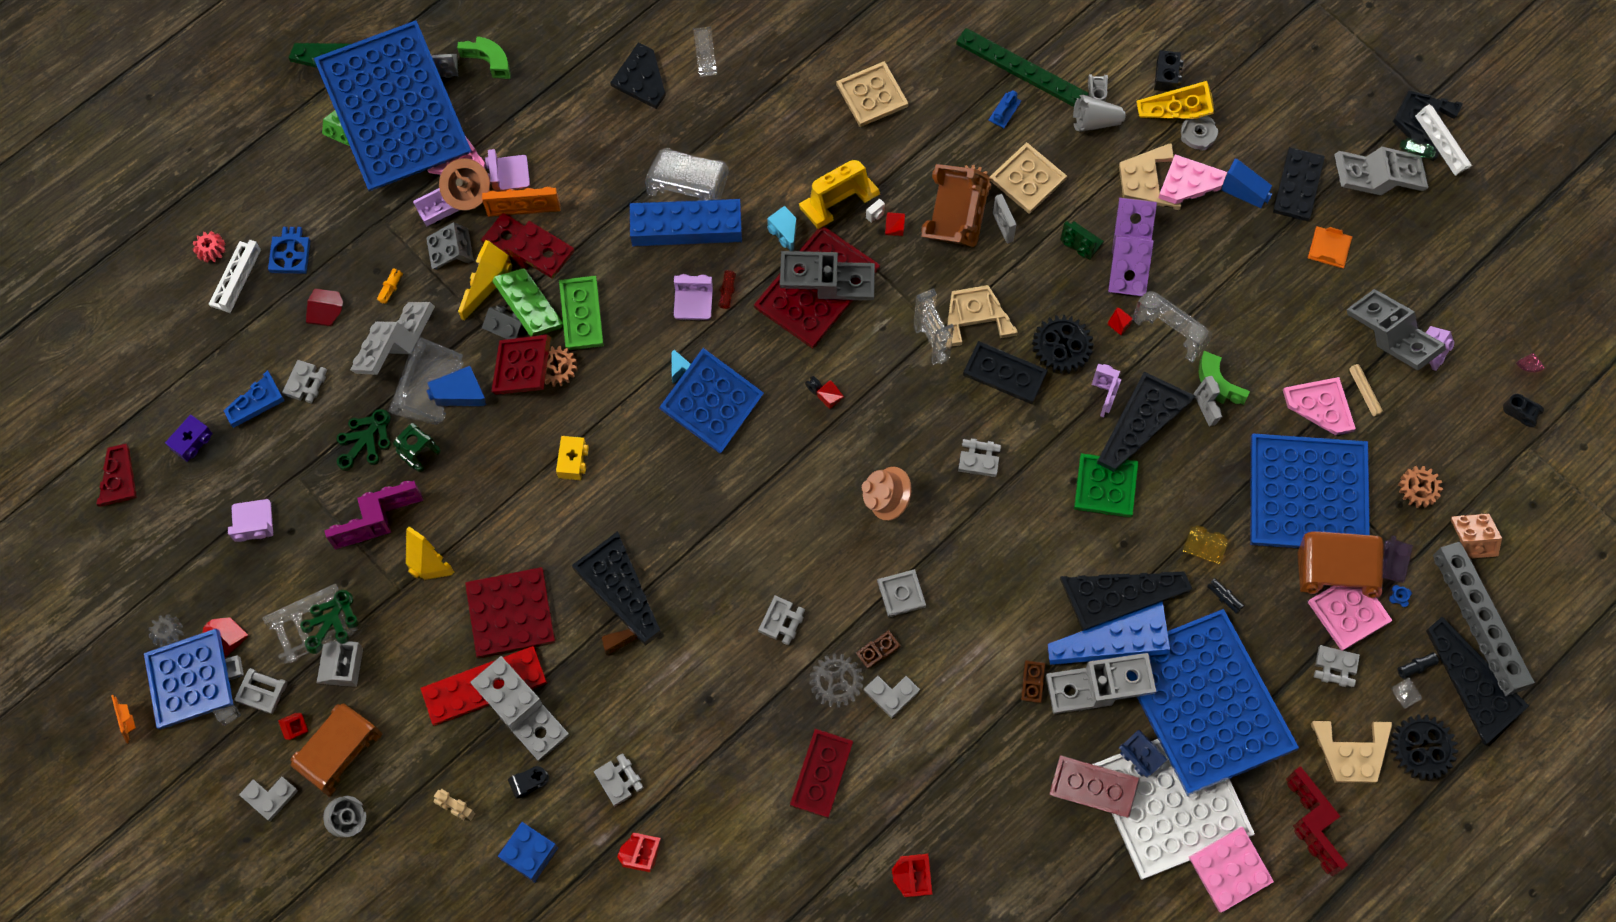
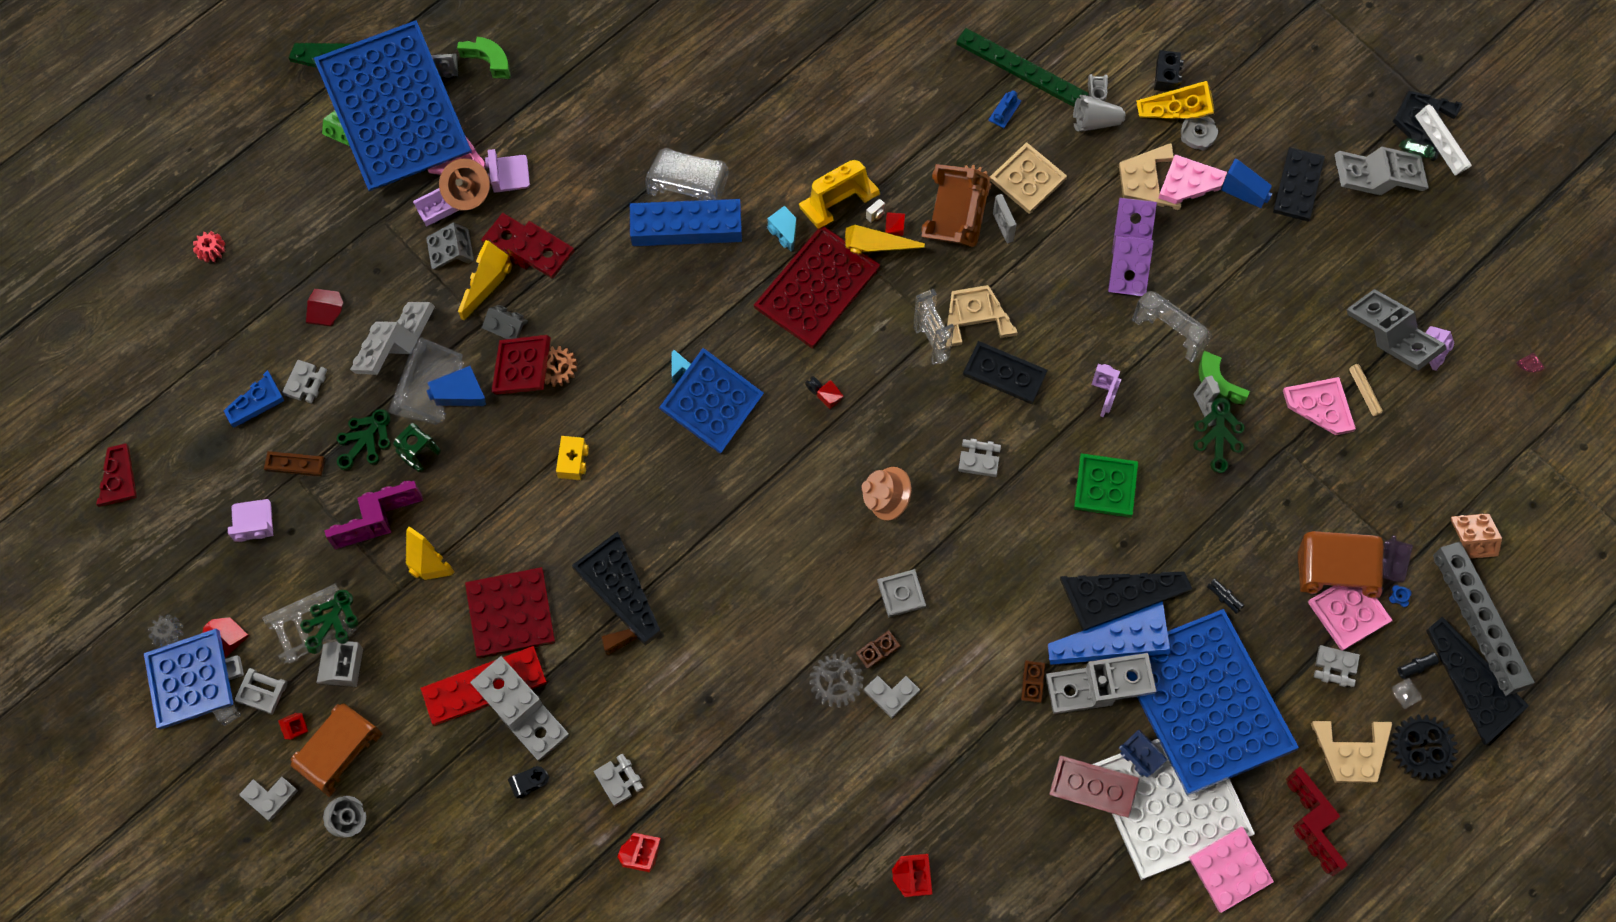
(124, 719): orange piece -> none
(180, 442): dark purple brick -> none
(237, 278): white fence -> none
(291, 239): blue piece -> none
(294, 463): none -> reddish brown tile
(389, 286): light orange axle -> none
(458, 807): tan plate -> none
(521, 201): orange plate -> none
(527, 302): bright green plate -> none
(528, 852): blue brick -> none
(581, 313): bright green plate -> none
(641, 77): black plate -> none
(693, 297): lavender bracket -> none
(705, 51): clear arch -> none
(727, 289): clear red pin -> none
(775, 618): light grey plate -> none
(821, 773): dark red plate -> none
(827, 275): dark grey bracket -> none
(863, 239): none -> yellow wedge
(872, 94): tan plate -> none
(1047, 350): black gear -> none
(1080, 239): dark green bracket -> none
(1120, 321): red slope -> none
(1146, 413): black wing -> none
(1205, 544): clear yellow bracket -> none
(1219, 432): none -> dark green plant
(1307, 488): blue plate -> none
(1330, 246): orange piece -> none
(1418, 478): nougat gear -> none
(1525, 409): black piece -> none

